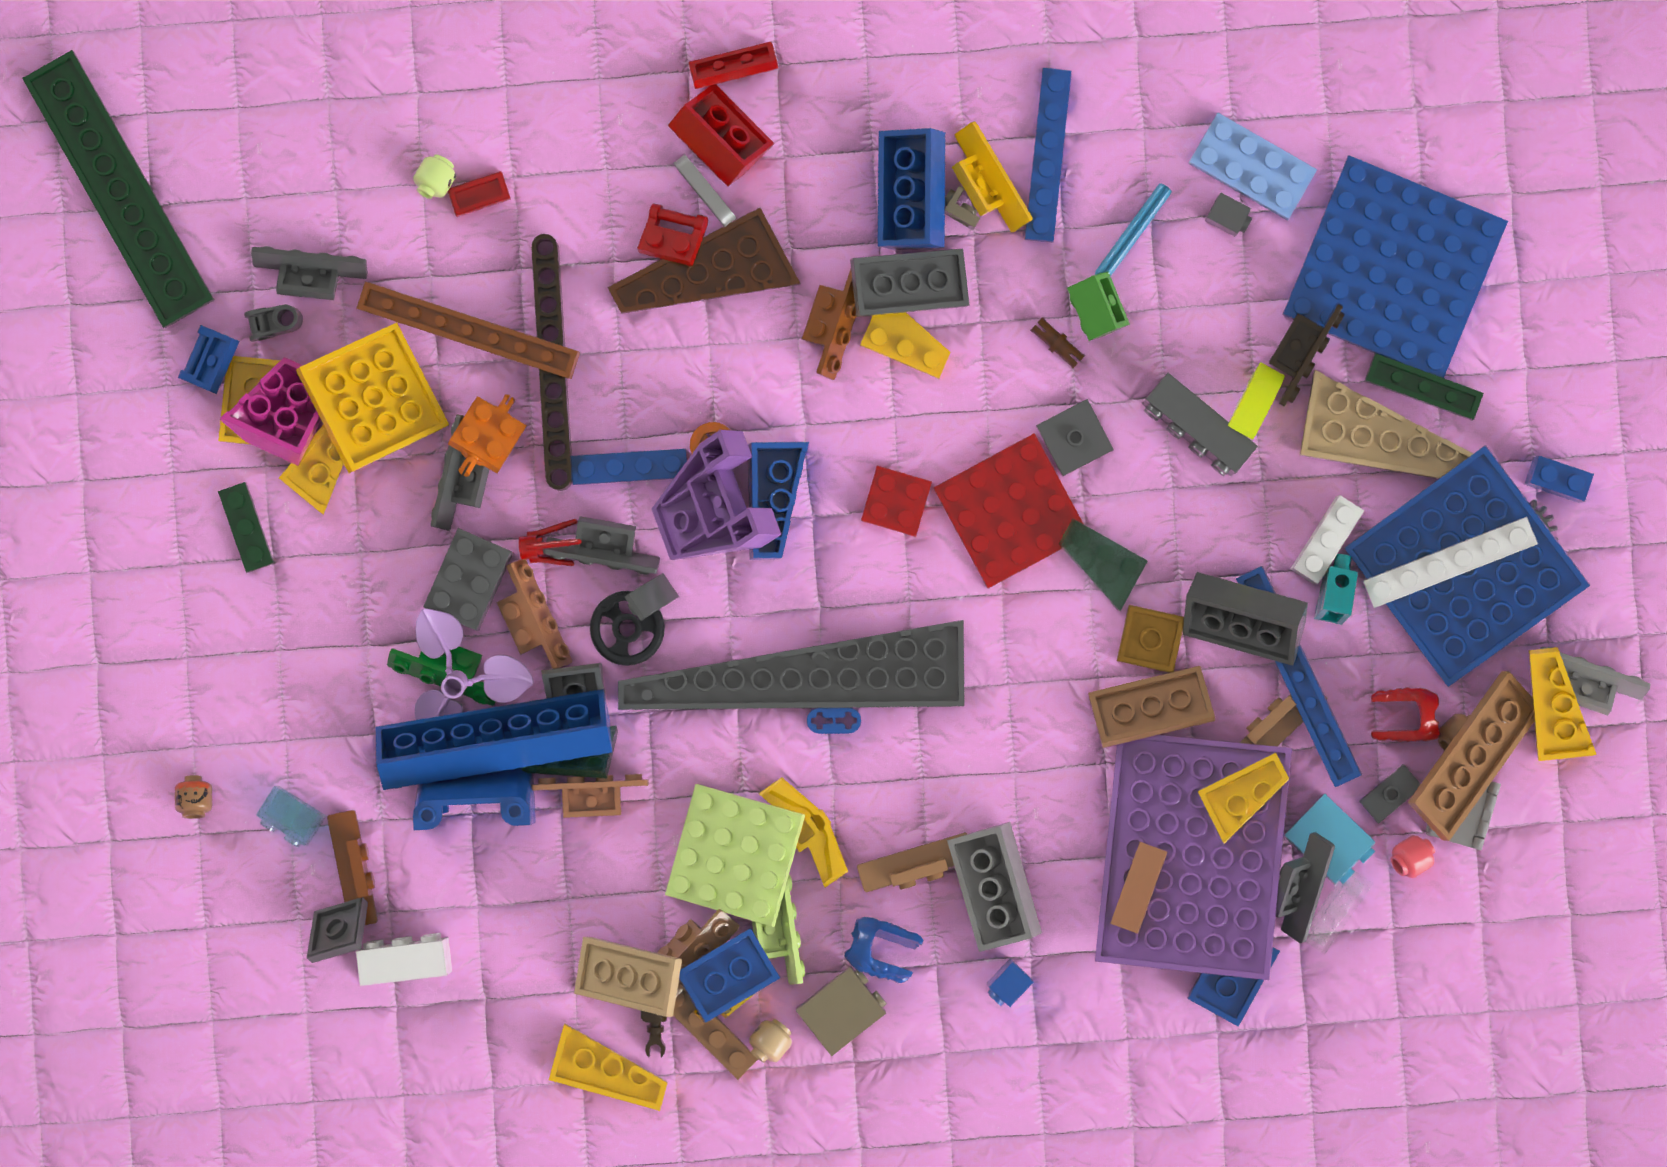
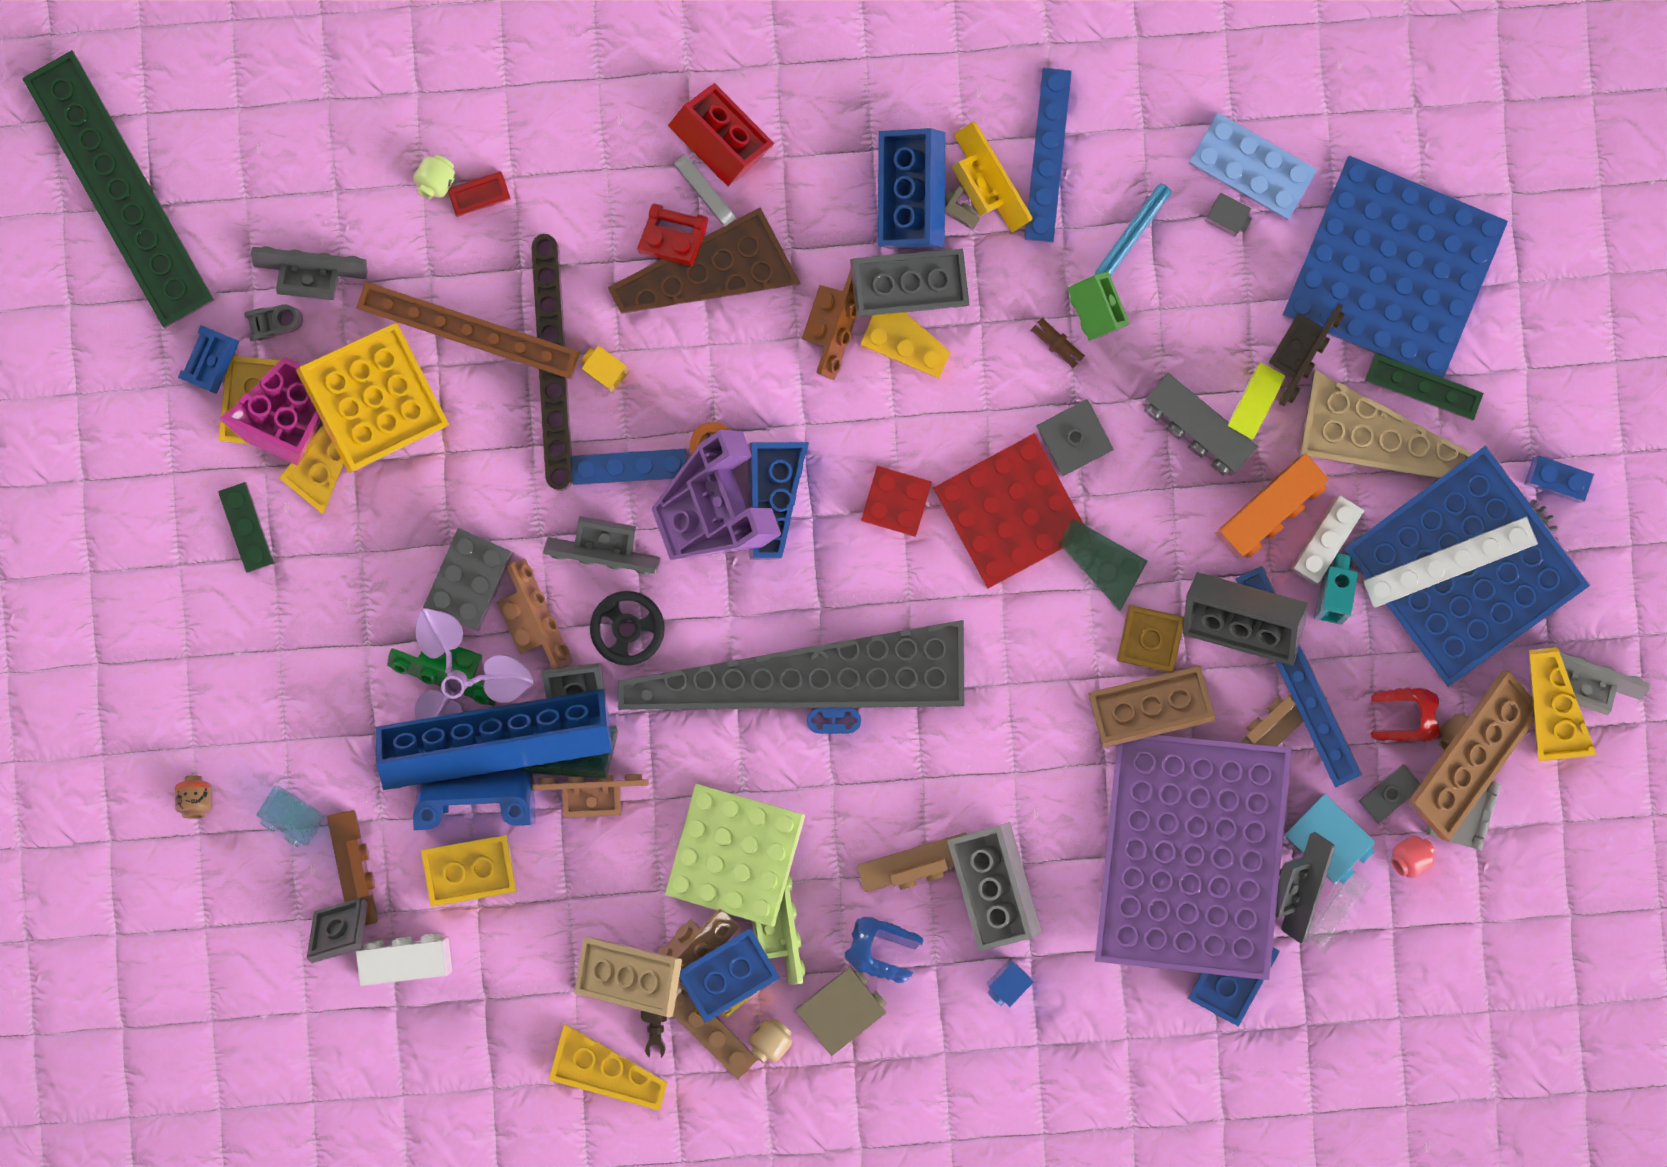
(456, 488): dark grey bracket -> none
(468, 870): none -> yellow plate
(486, 435): orange plate -> none
(532, 547): red plant -> none
(604, 368): none -> yellow brick
(651, 597): dark grey slope -> none
(733, 65): red plate -> none
(815, 831): yellow plate -> none
(1138, 887): nougat tile -> none
(1242, 794): yellow wing -> none
(1272, 505): none -> orange brick

